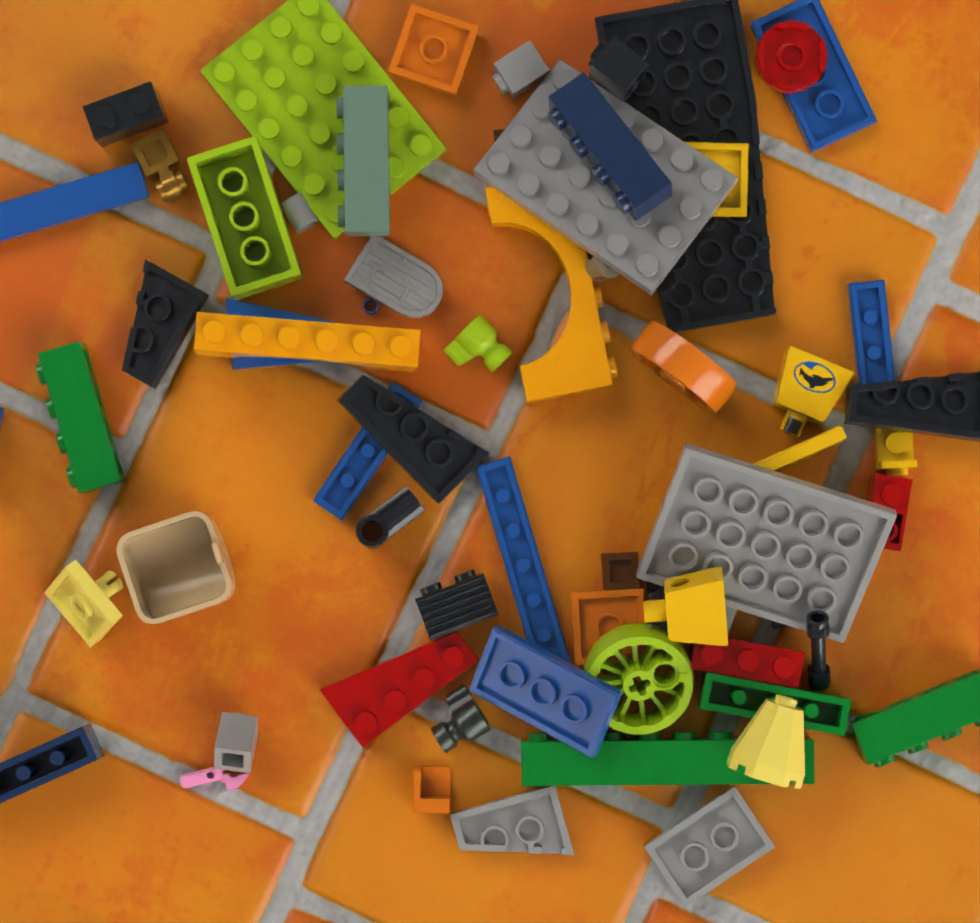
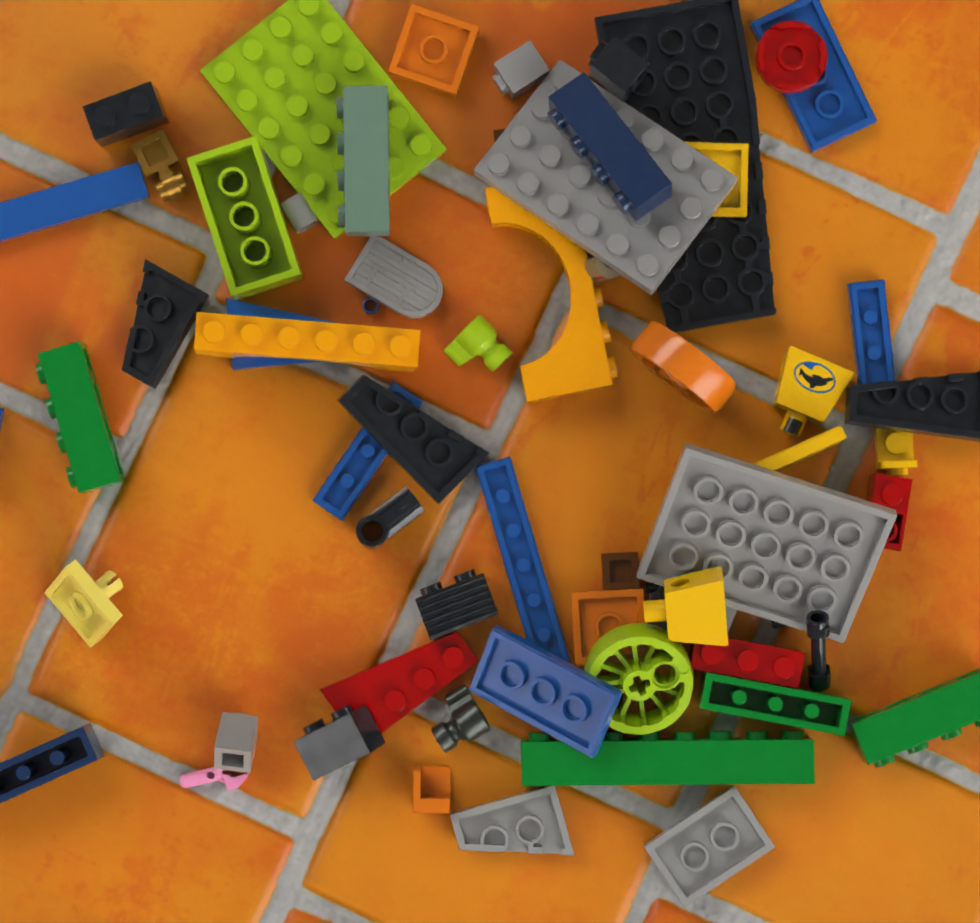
(176, 567): tan piece -> none
(339, 741): none -> brick
(773, 744): light yellow cone -> none

